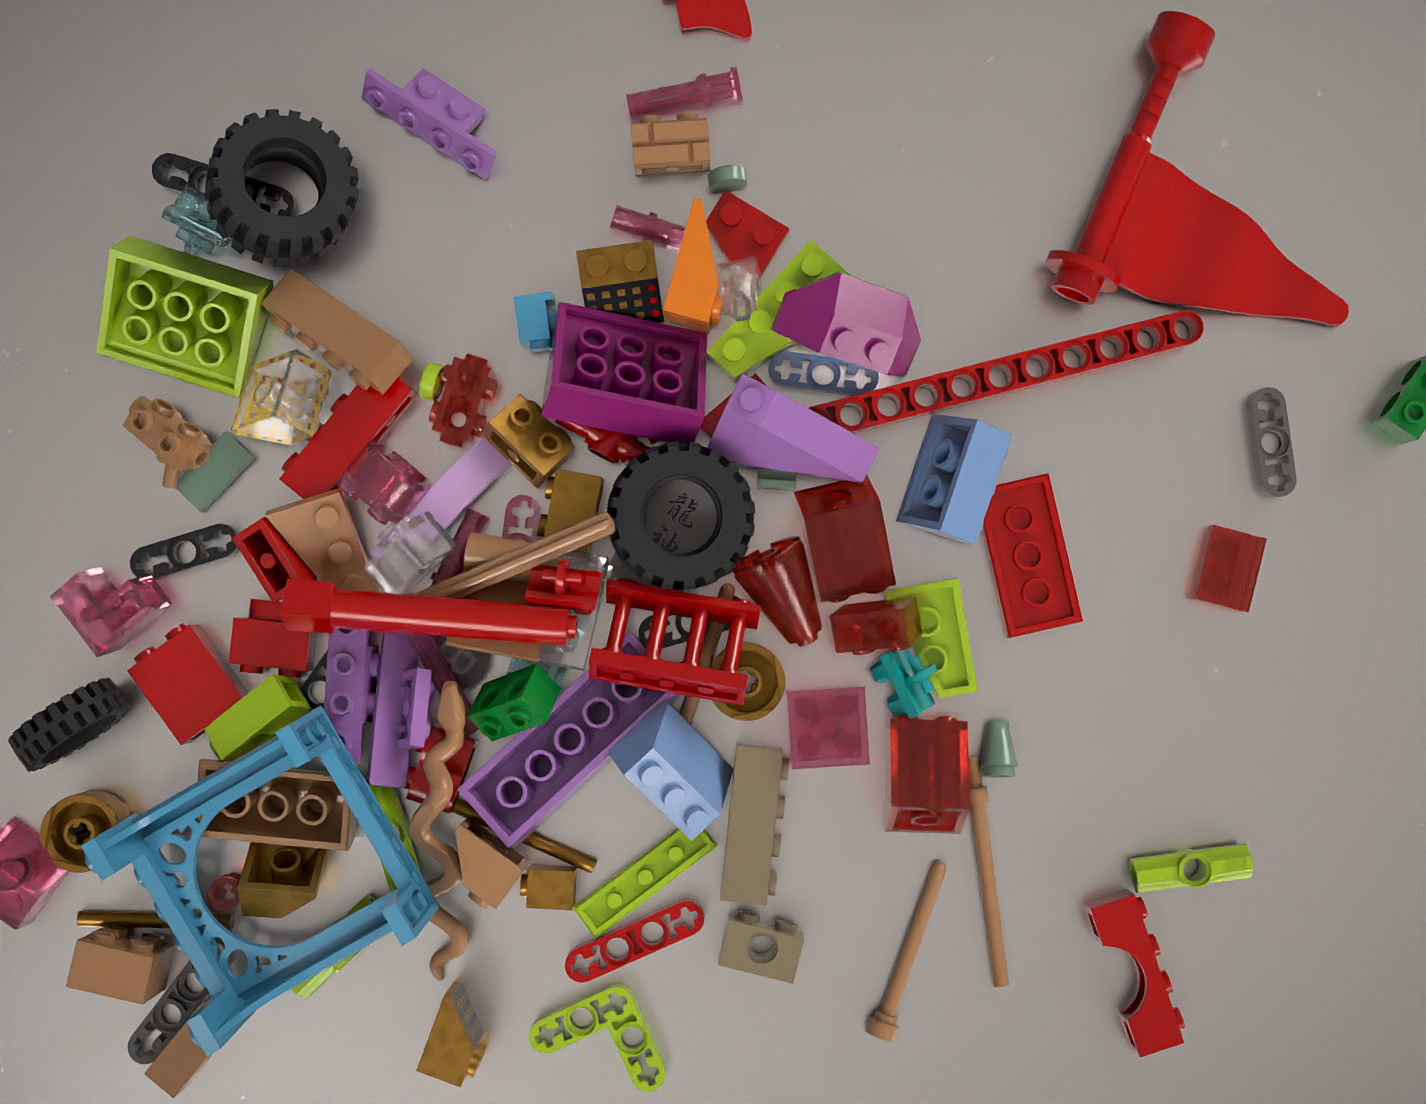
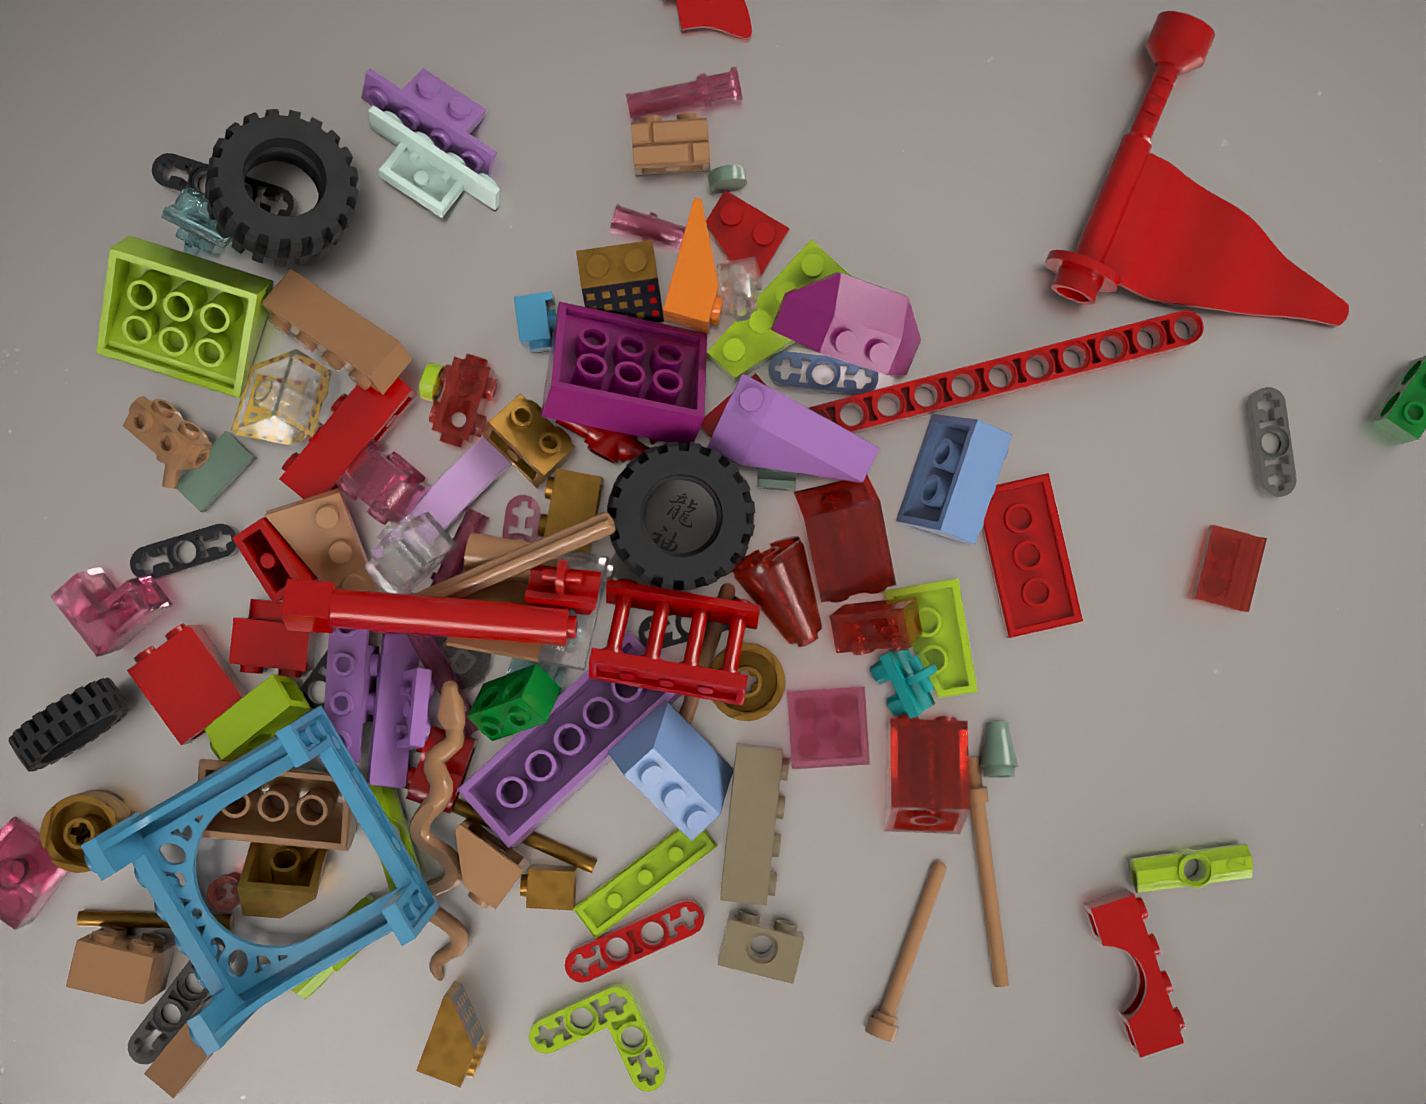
(426, 171): none -> light aqua bracket

